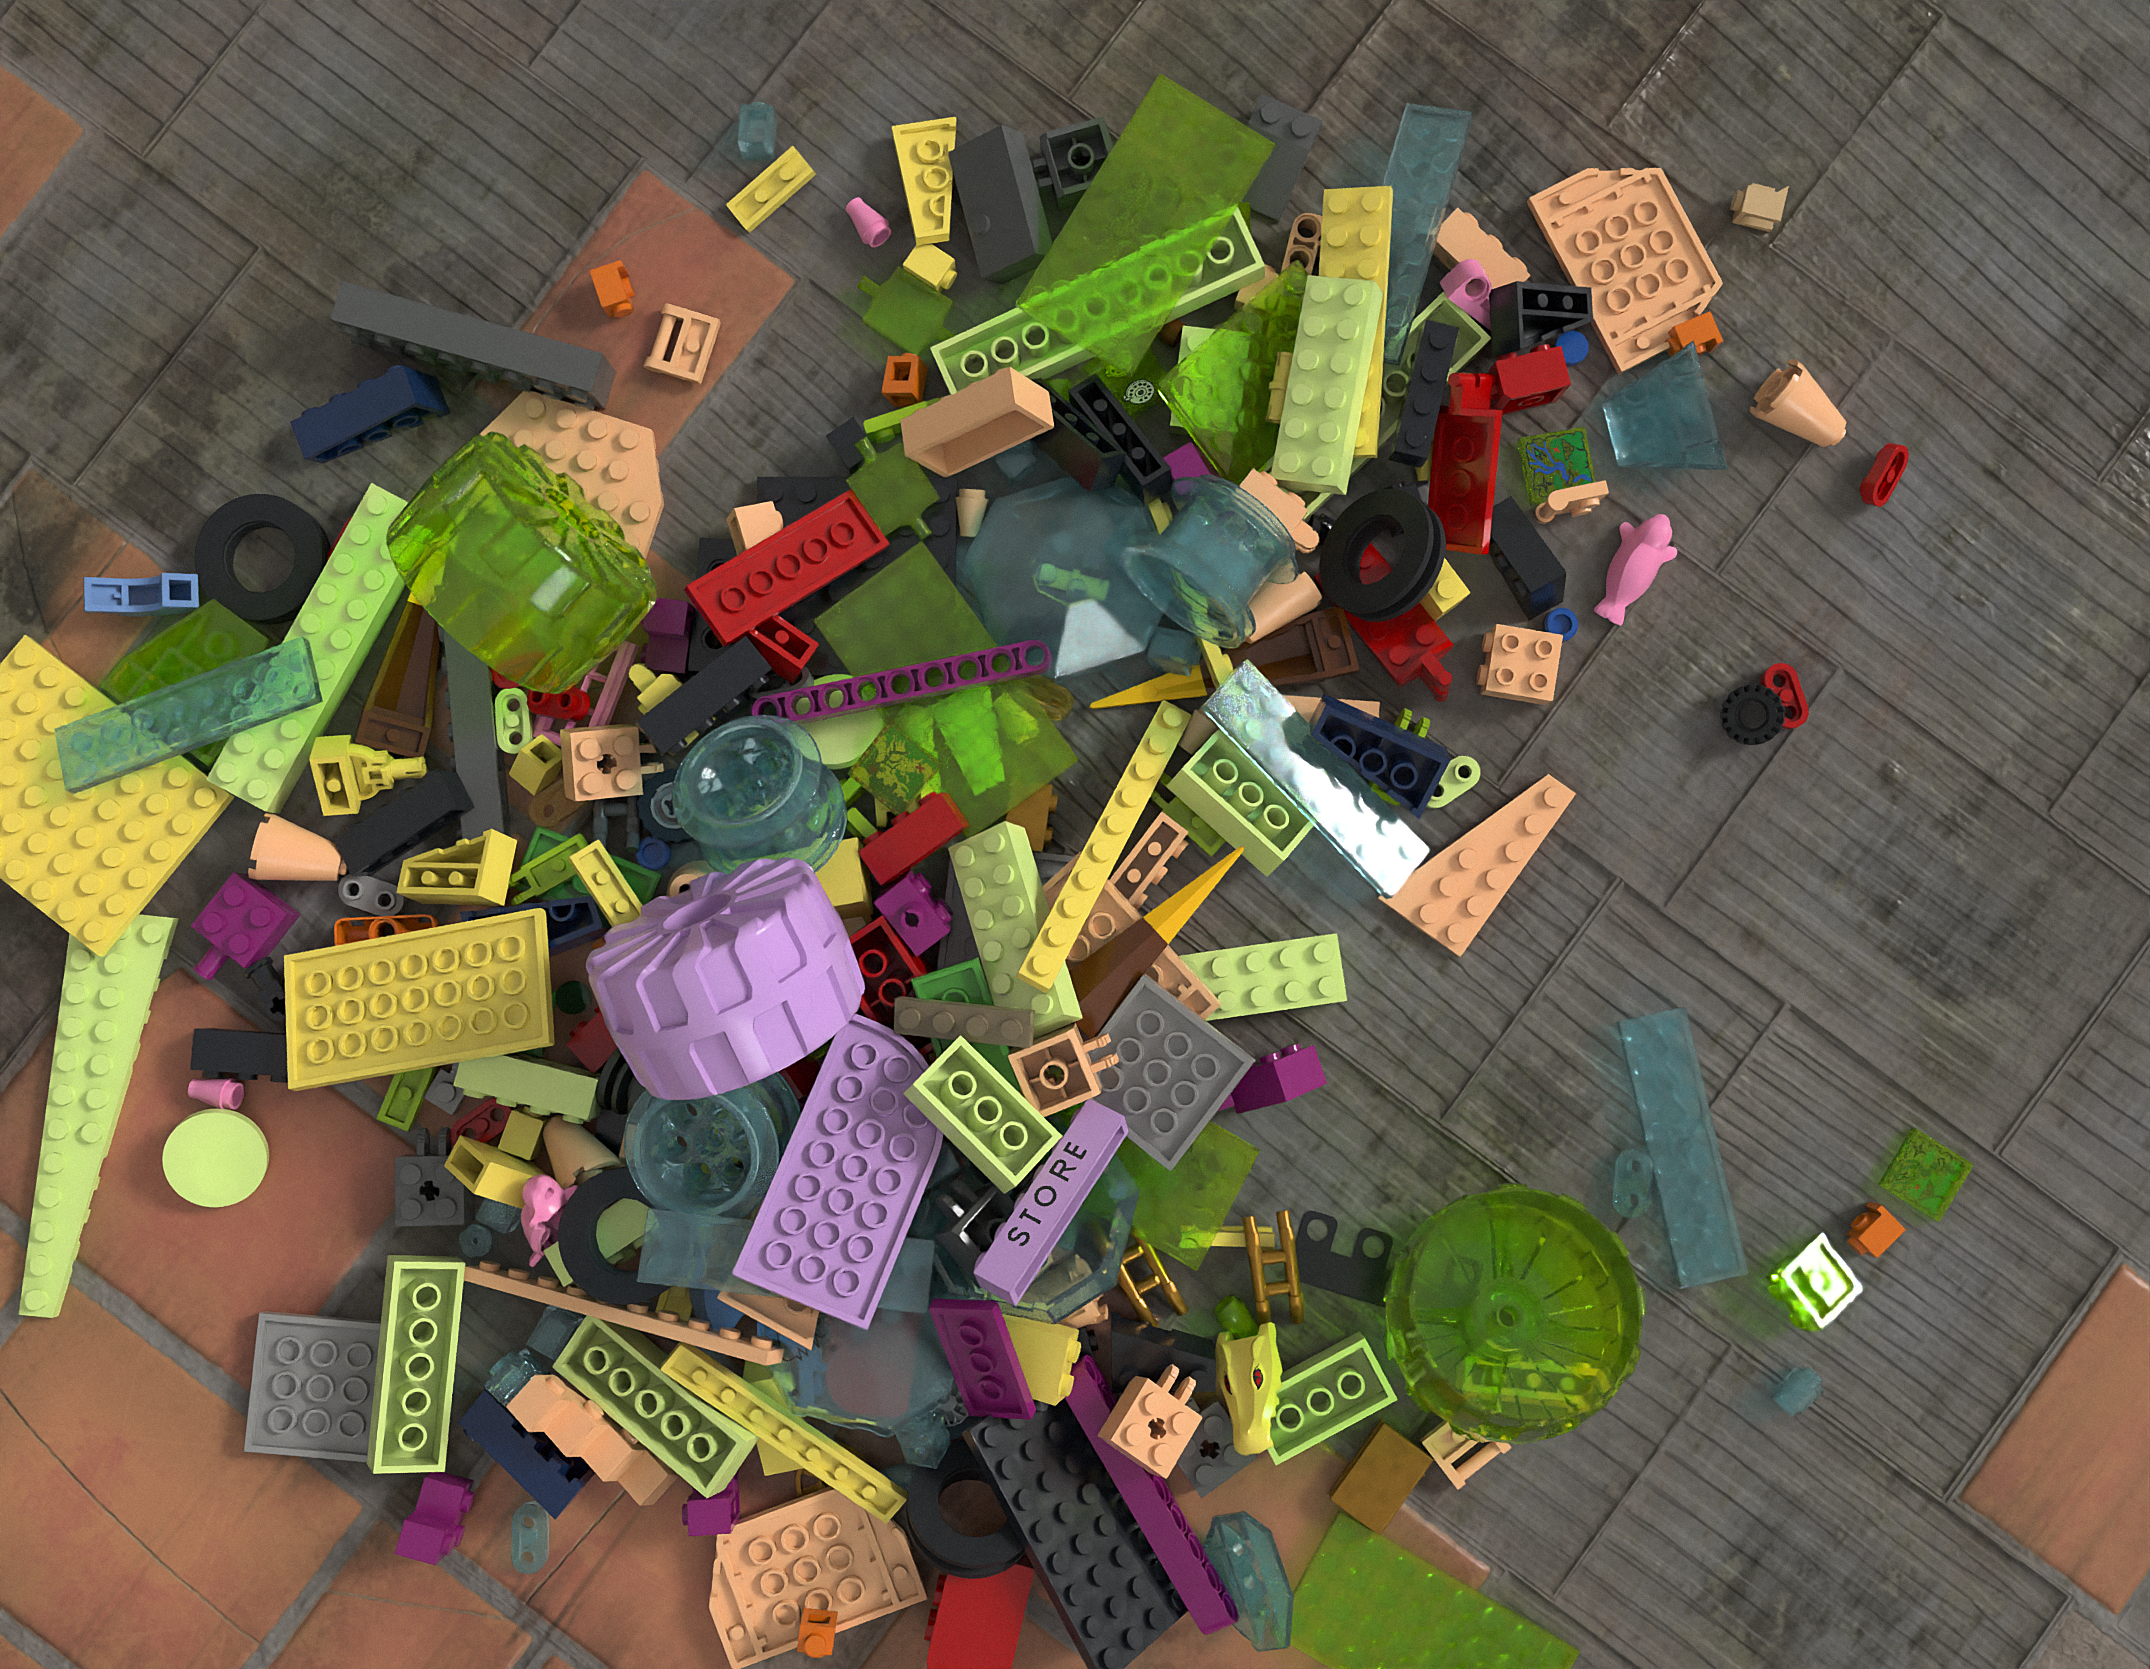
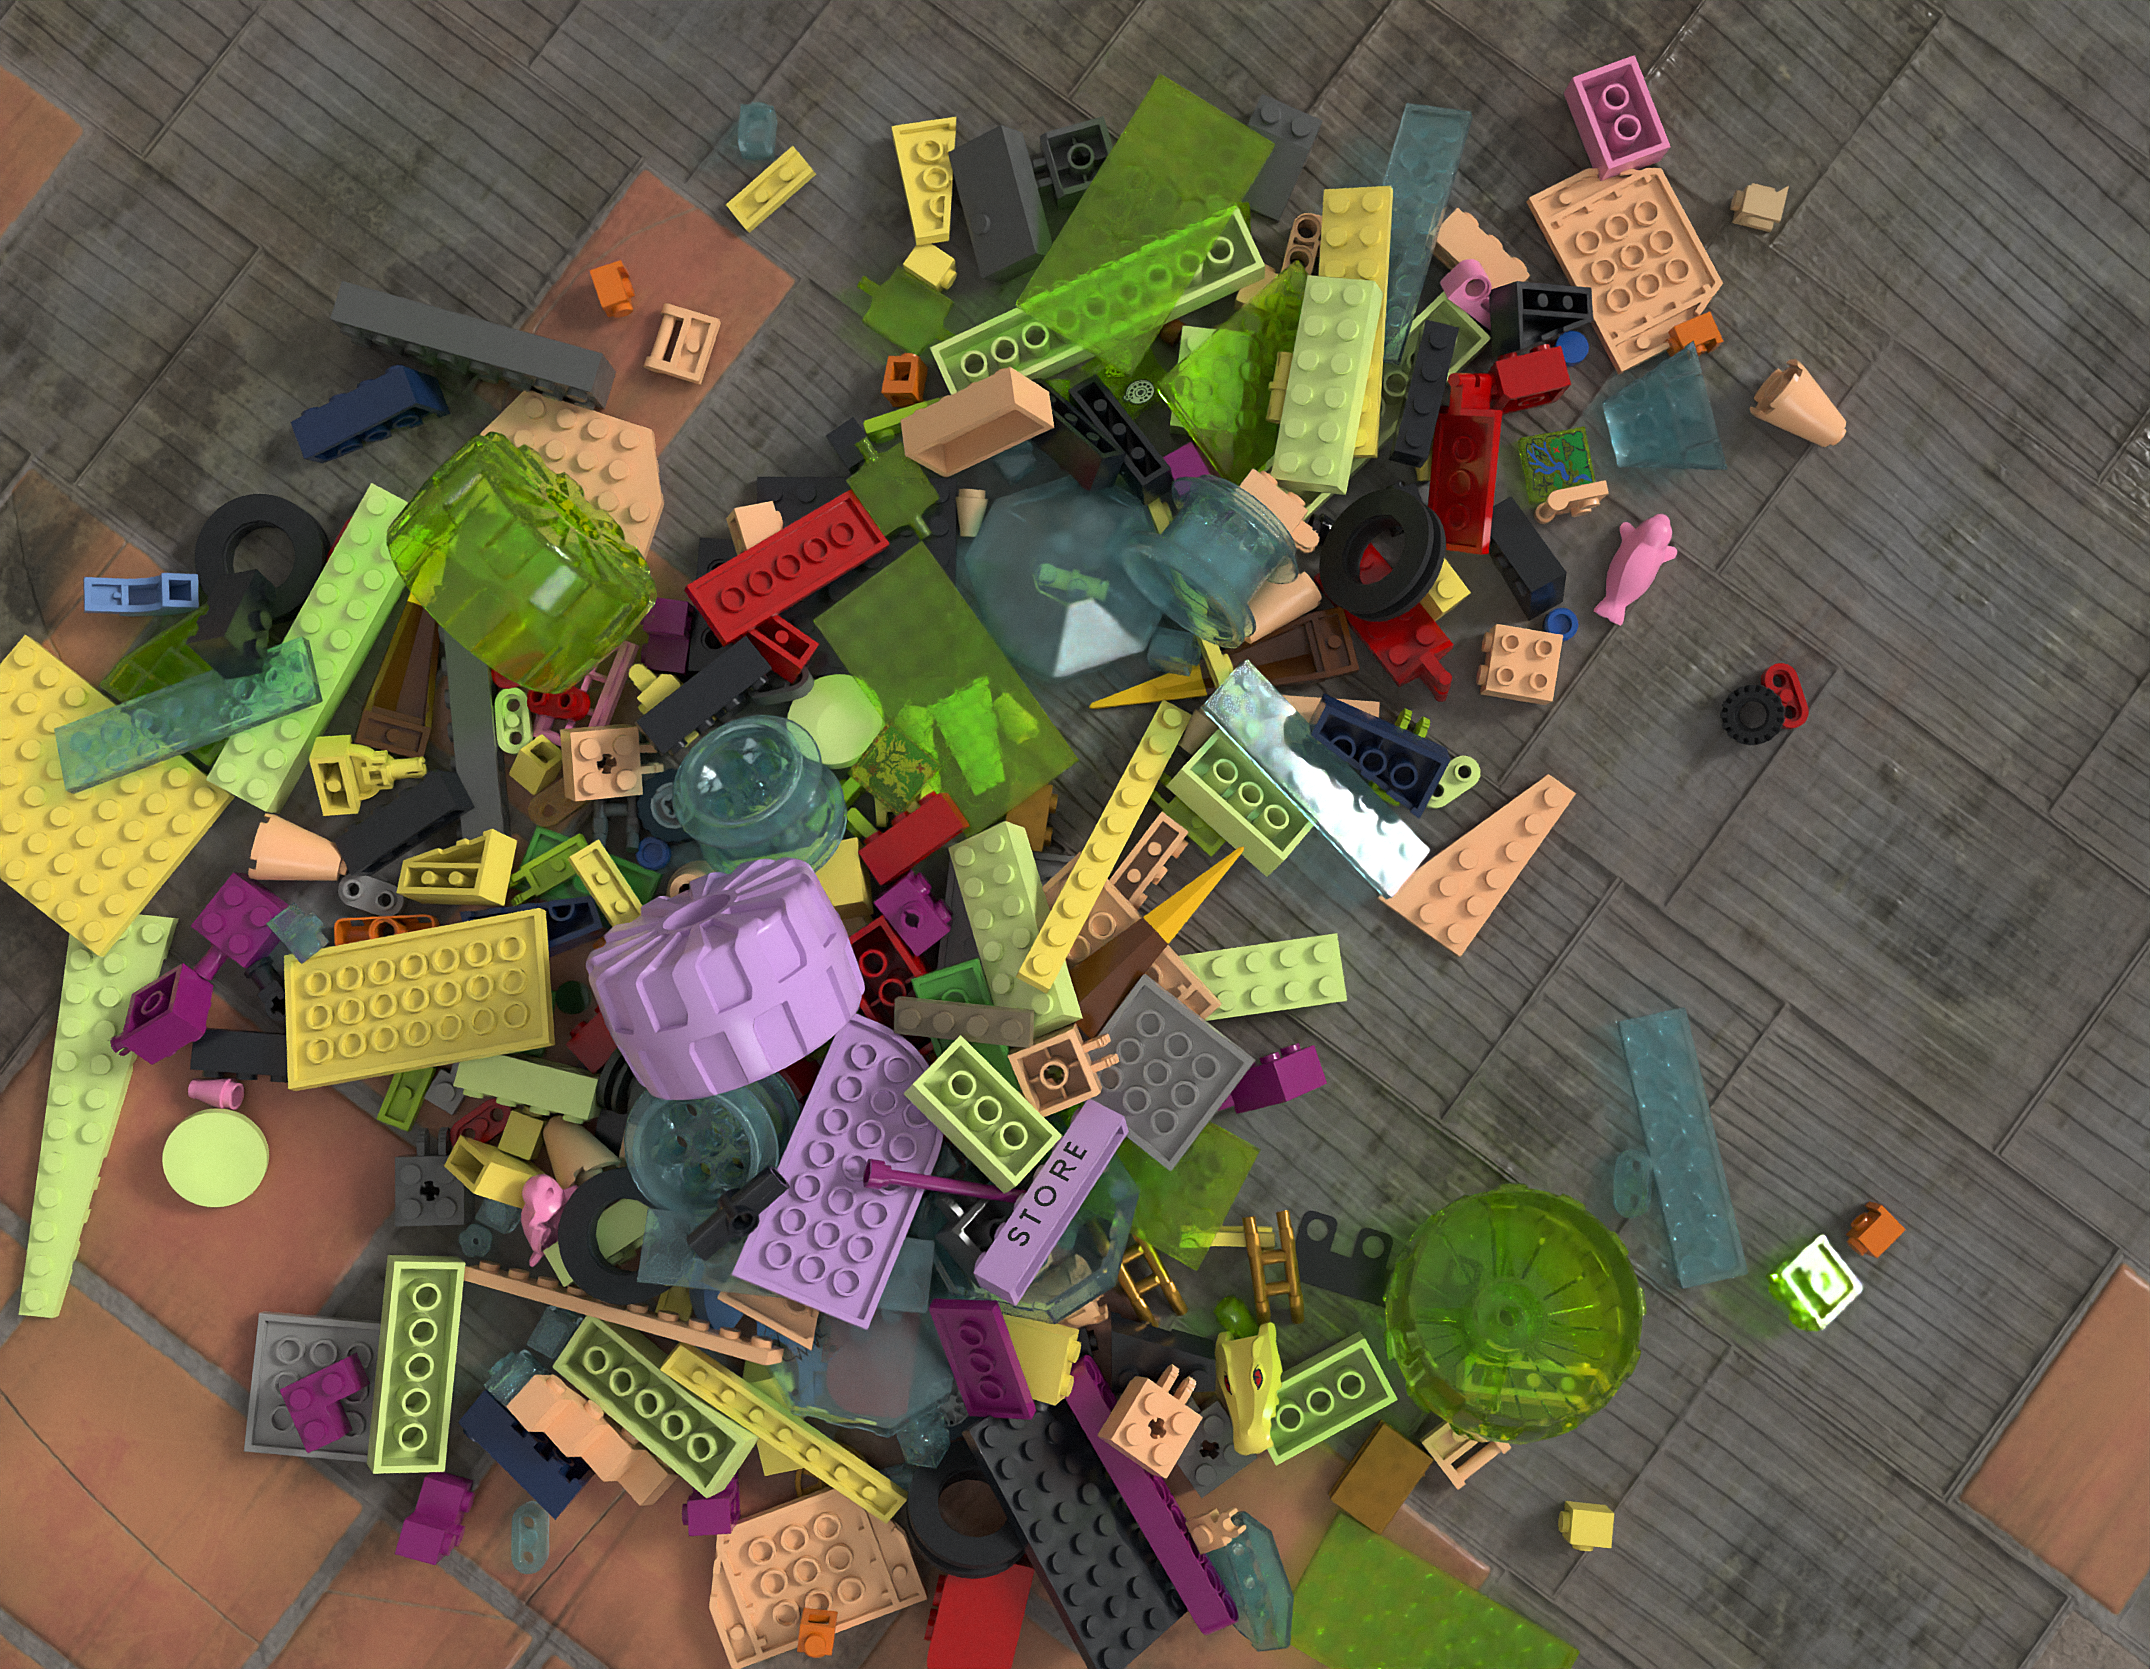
(165, 1015): none -> magenta brick
(236, 625): none -> black wedge
(298, 932): none -> clear light blue brick
(316, 1401): none -> magenta brick
(737, 1212): none -> black piece
(870, 225): bright pink cone -> none
(878, 1175): none -> magenta piece
(919, 687): magenta beam -> none
(1050, 693): clear yellow plate -> none
(1213, 1529): none -> light nougat plate
(1586, 1525): none -> light yellow brick
(1616, 118): none -> bright pink brick
(1798, 1390): clear light blue brick -> none
(1884, 474): red plate -> none
(1925, 1174): clear neon green tile -> none

